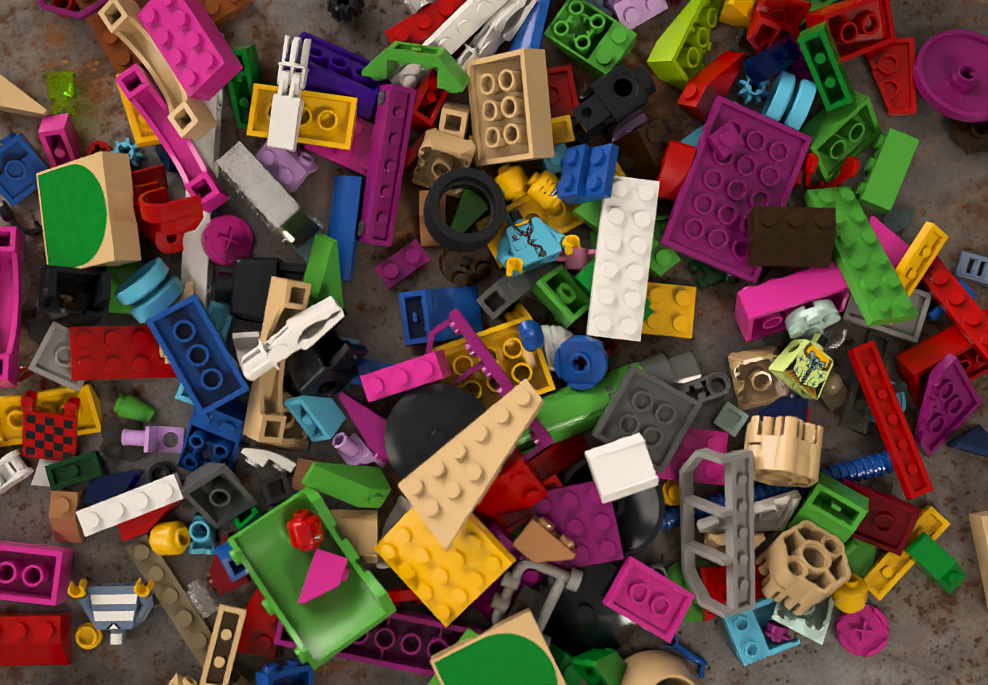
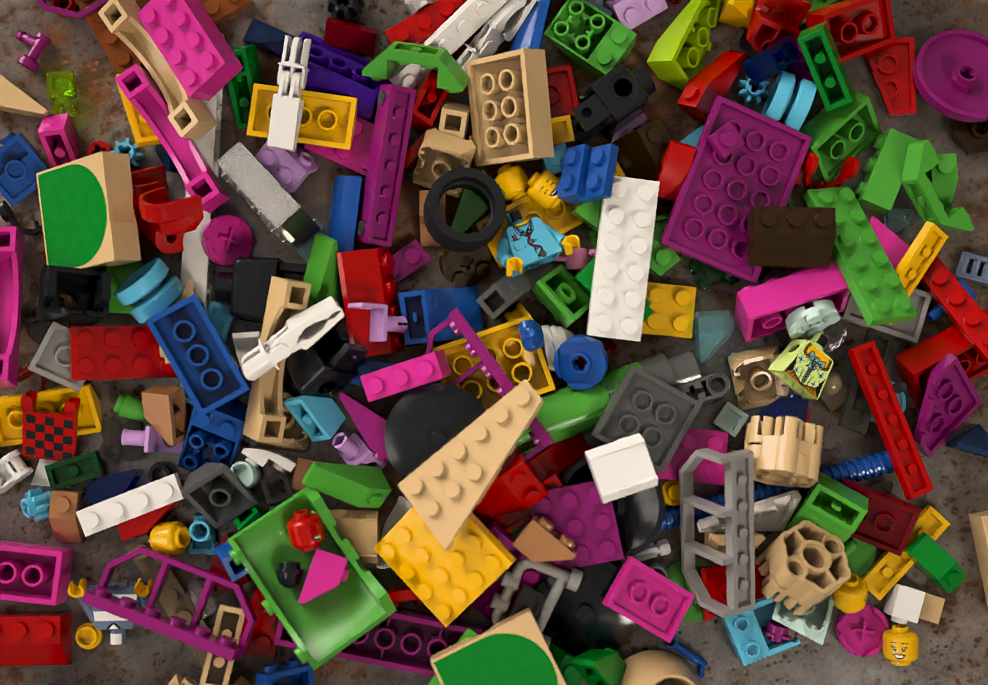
(36, 504): none -> medium azure gear
(37, 43): none -> magenta piece
(166, 411): none -> medium nougat slope
(175, 626): none -> magenta plate
(247, 473): none -> light aqua piece
(266, 37): none -> dark blue slope
(289, 574): none -> black plate
(350, 36): none -> dark red tile
(368, 278): none -> red slope
(380, 321): none -> lavender bracket
(651, 552): none -> white axle
(711, 332): none -> clear light blue slope
(900, 645): none -> yellow head
(904, 603): none -> white brick
(919, 160): none -> bright green slope
(932, 608): none -> tan tile
(944, 178): none -> bright green slope

